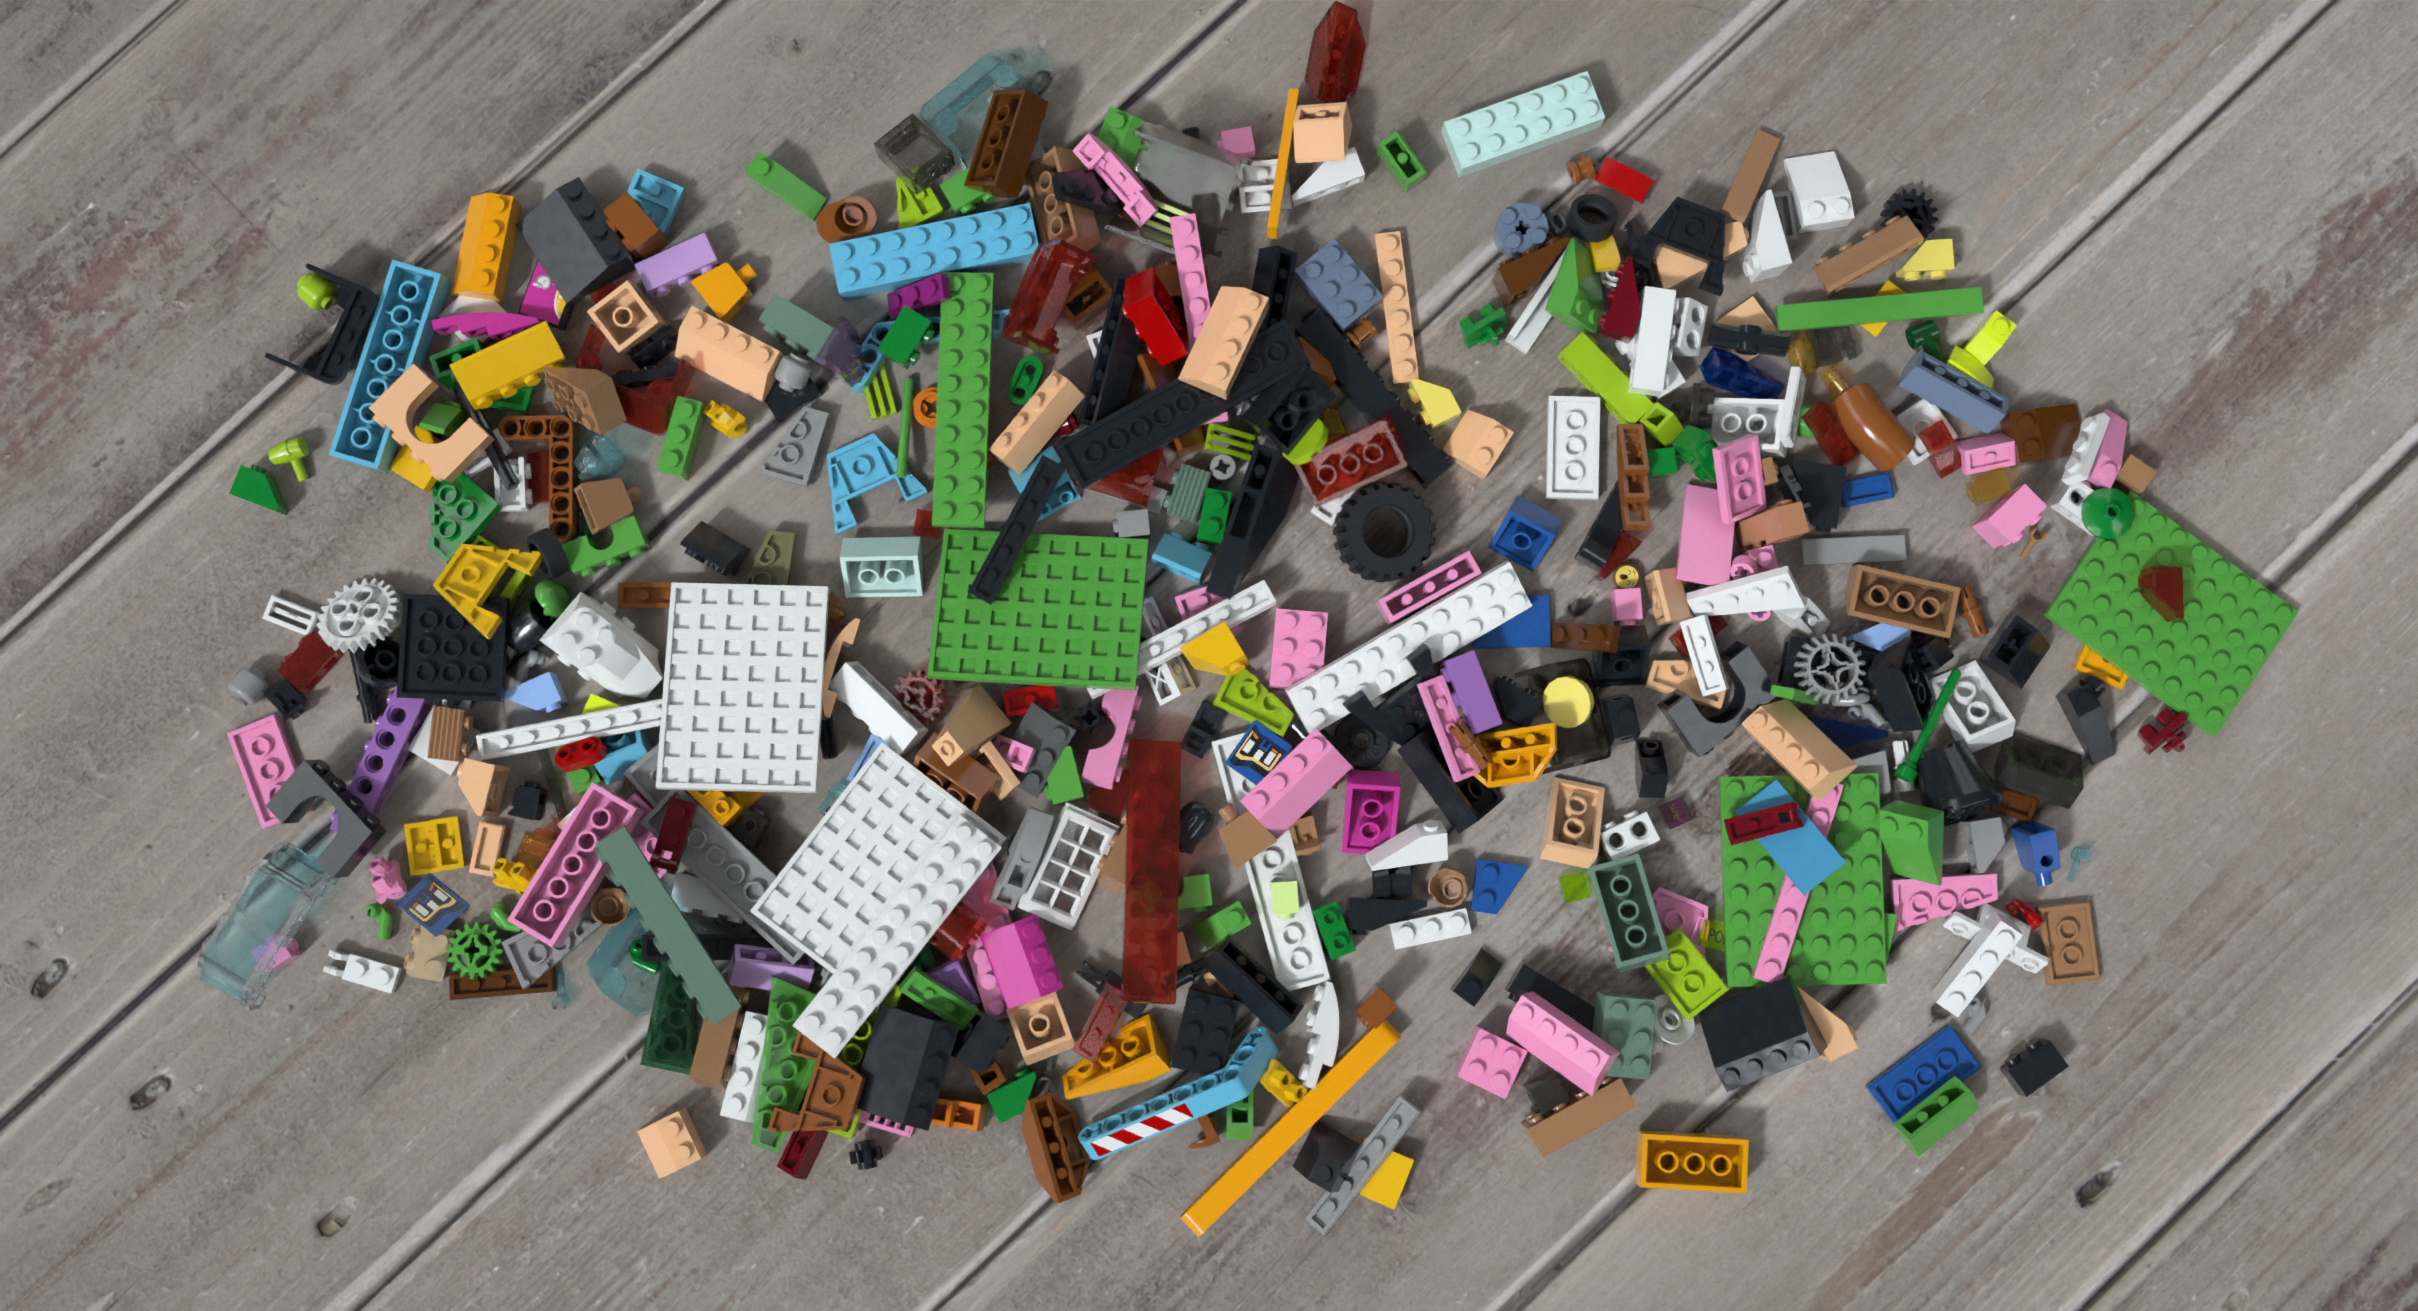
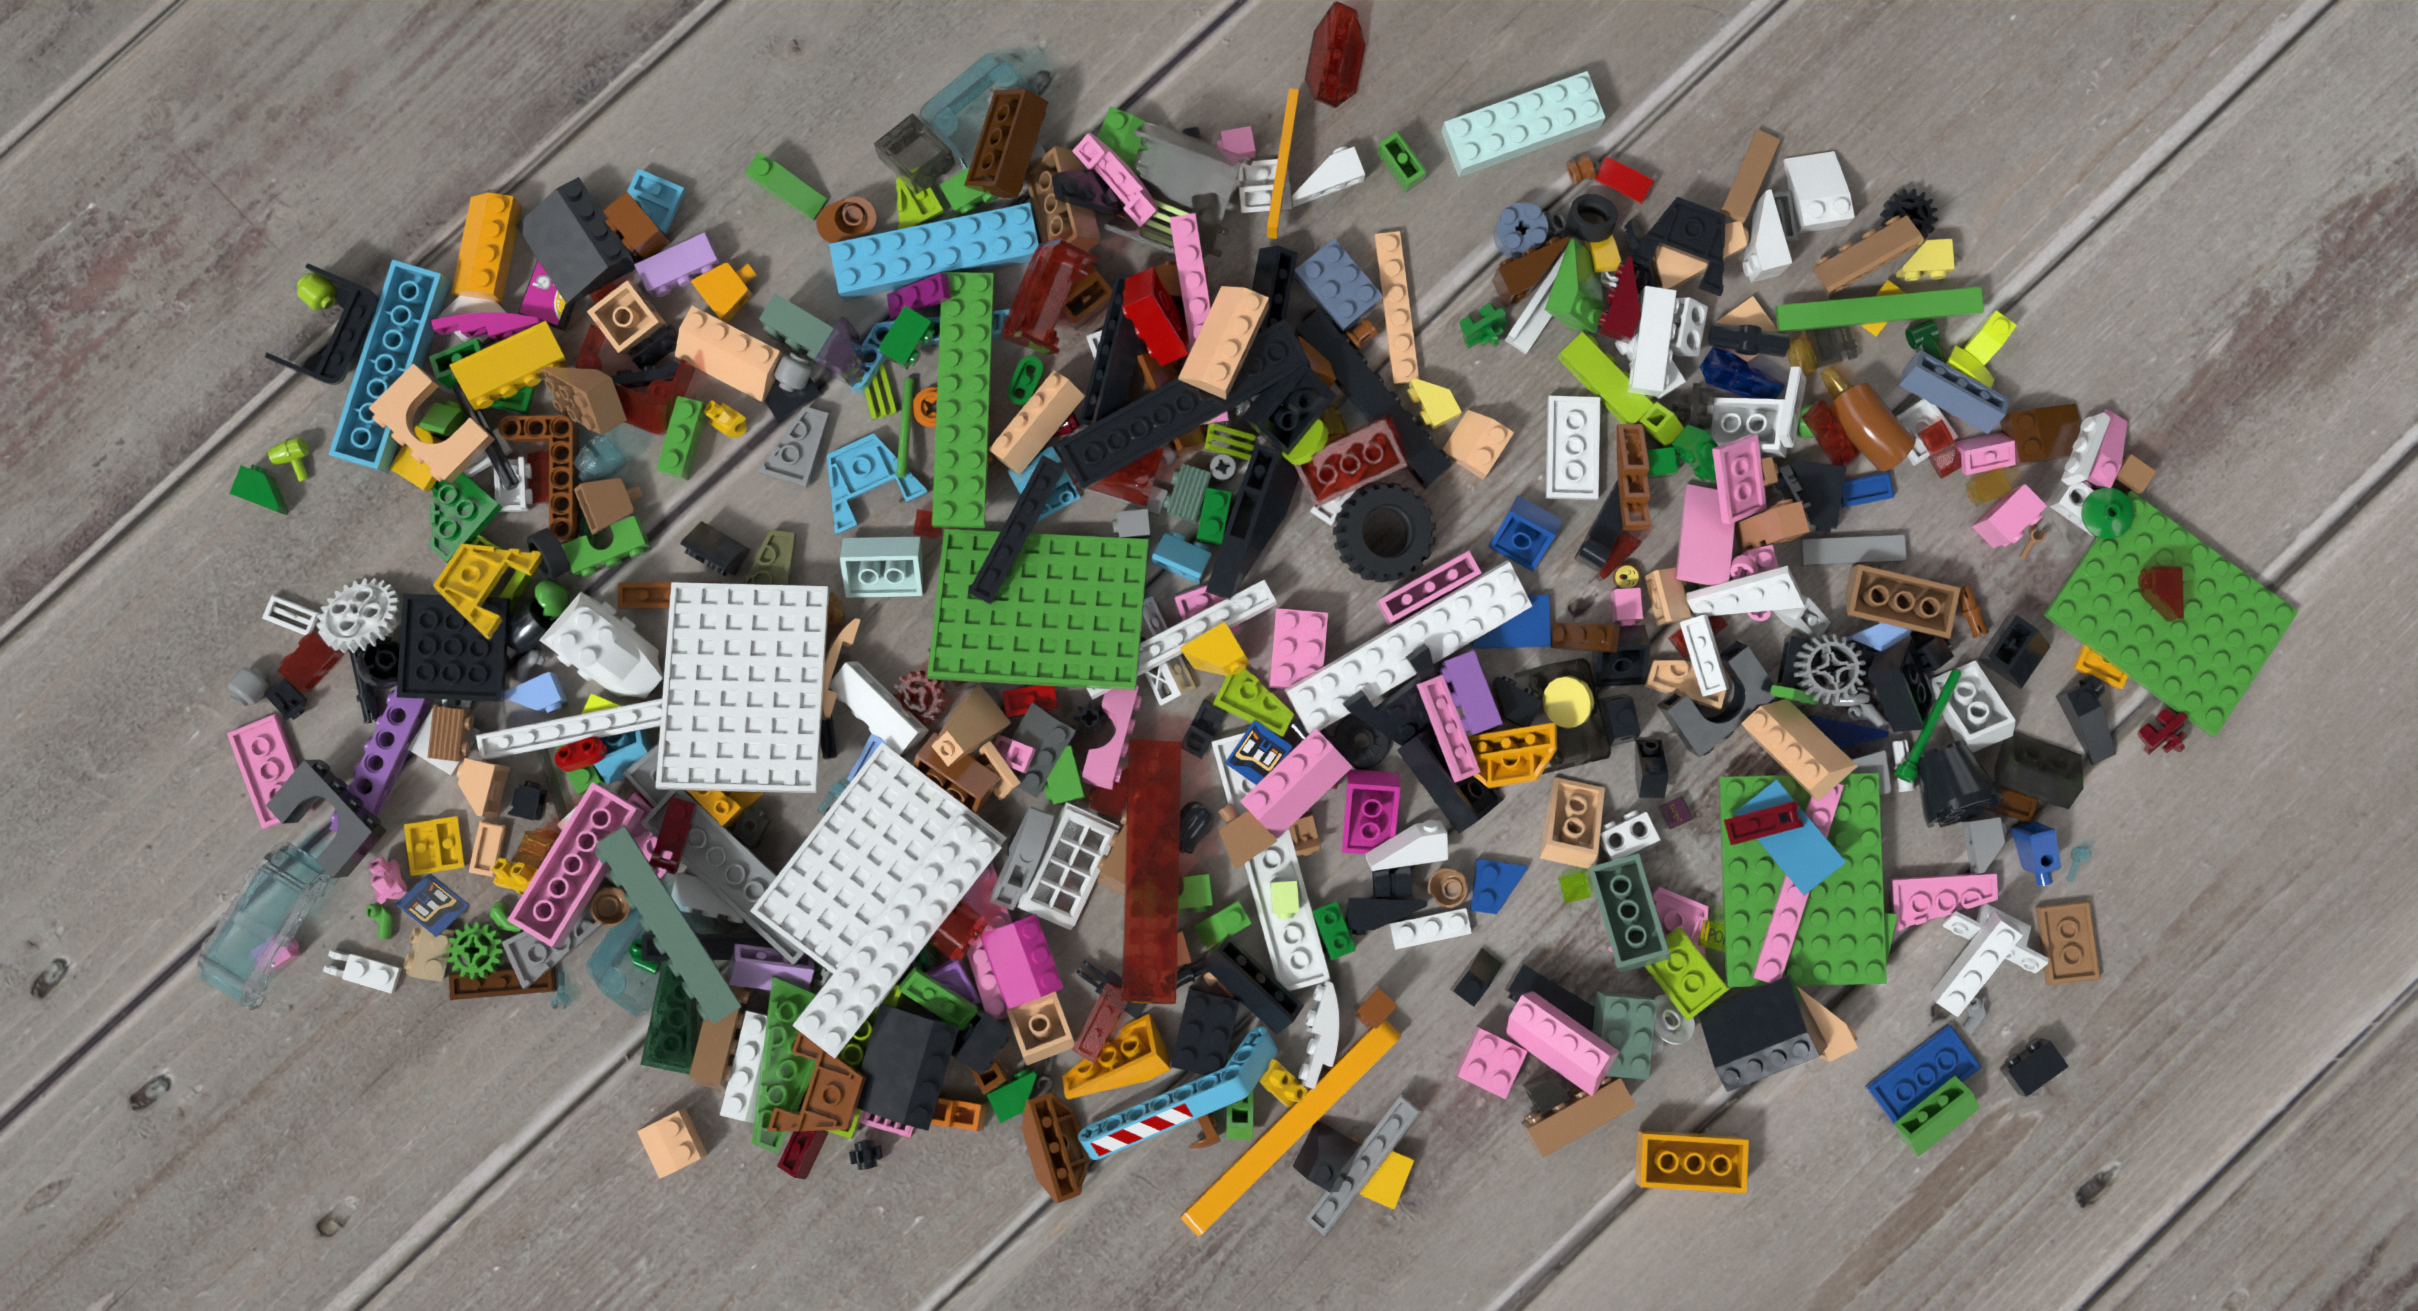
(1321, 132): light nougat slope -> none
(1470, 744): dark orange pin -> none
(1913, 840): bright green slope -> none
(2027, 911): red arm -> none

